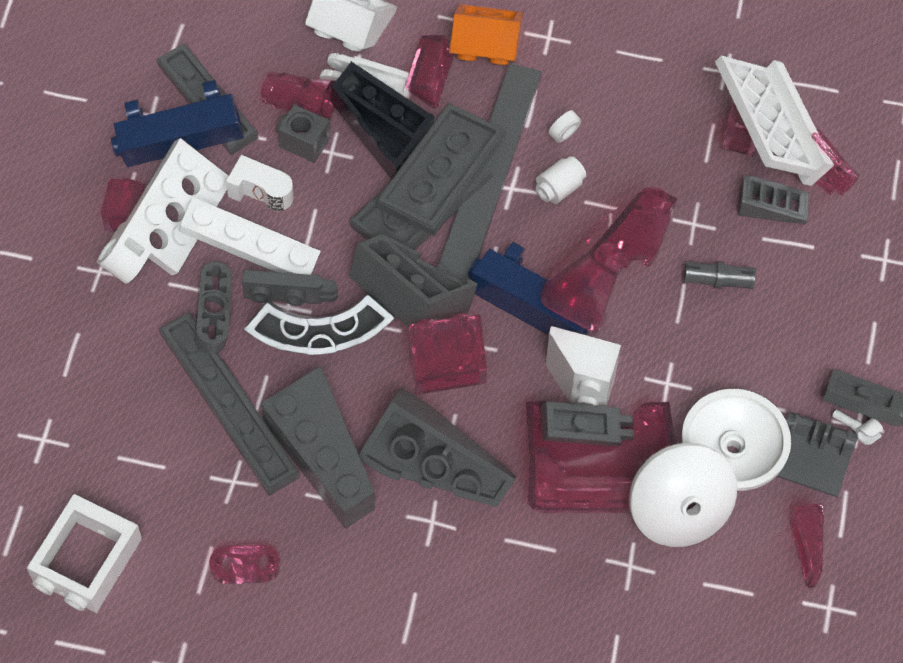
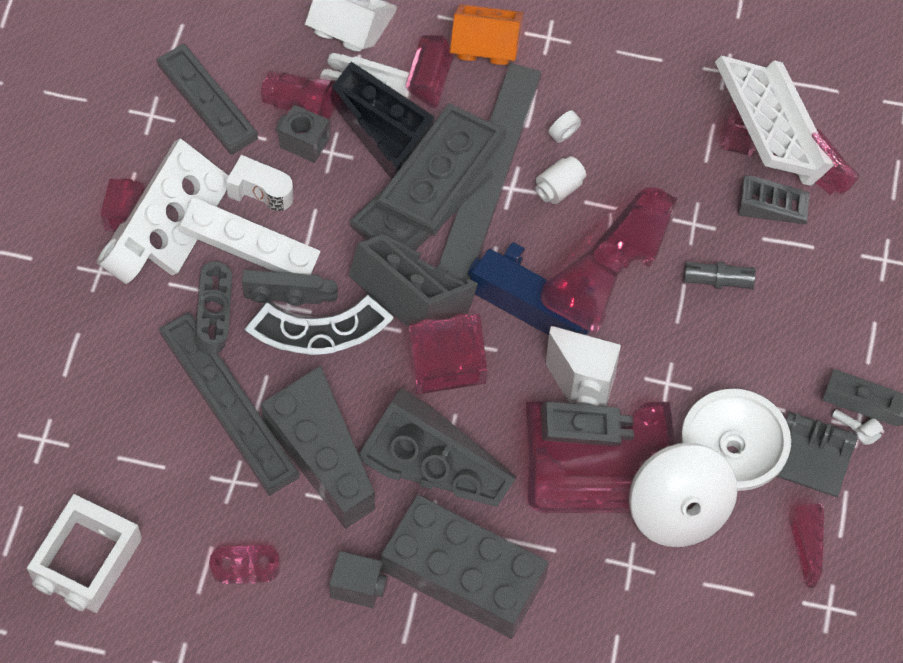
(198, 124): dark blue brick -> none
(357, 580): none -> dark grey brick
(464, 566): none -> dark grey brick

